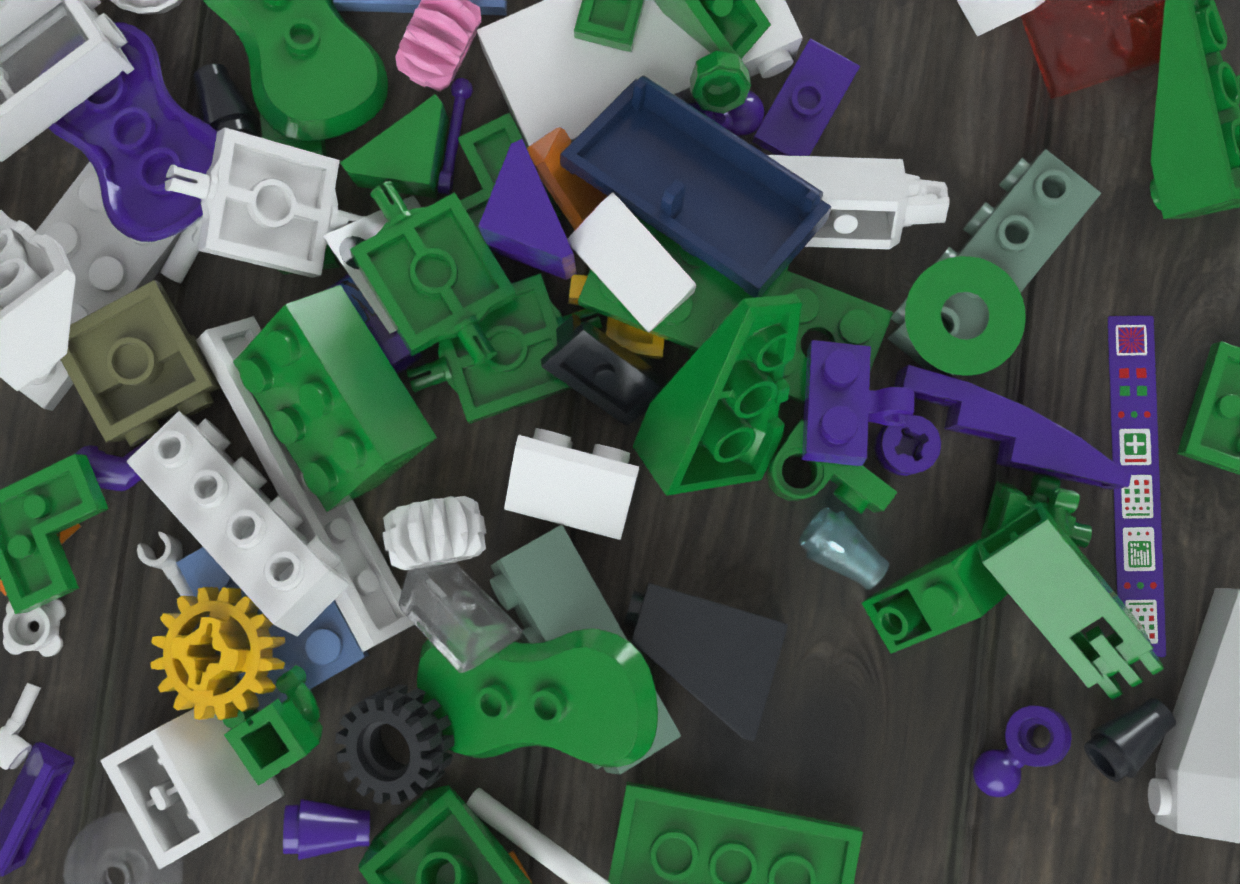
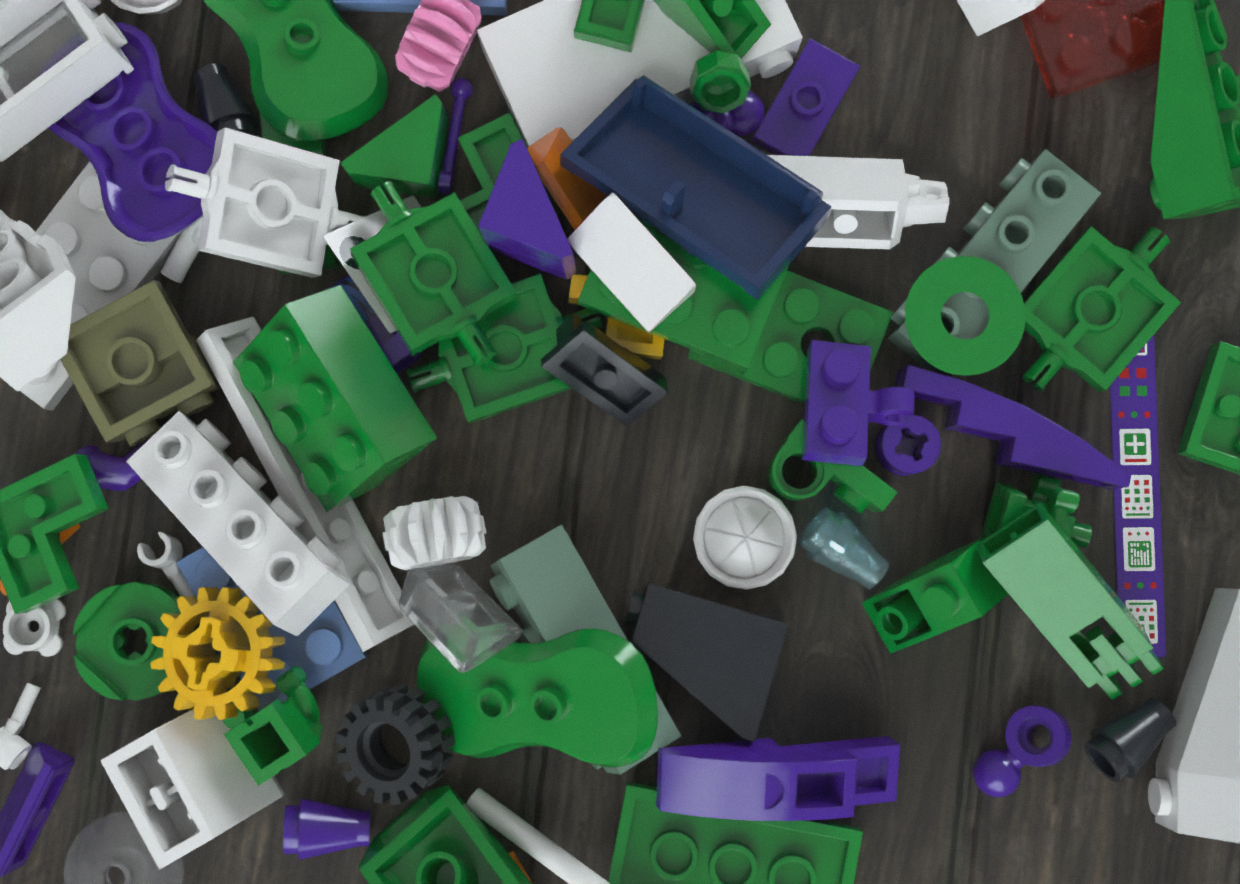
(101, 639): none -> green plate
(571, 485): white slope -> none
(722, 407): green wedge -> none
(745, 537): none -> white hat
(777, 781): none -> dark purple slope
(1096, 309): none -> green plate

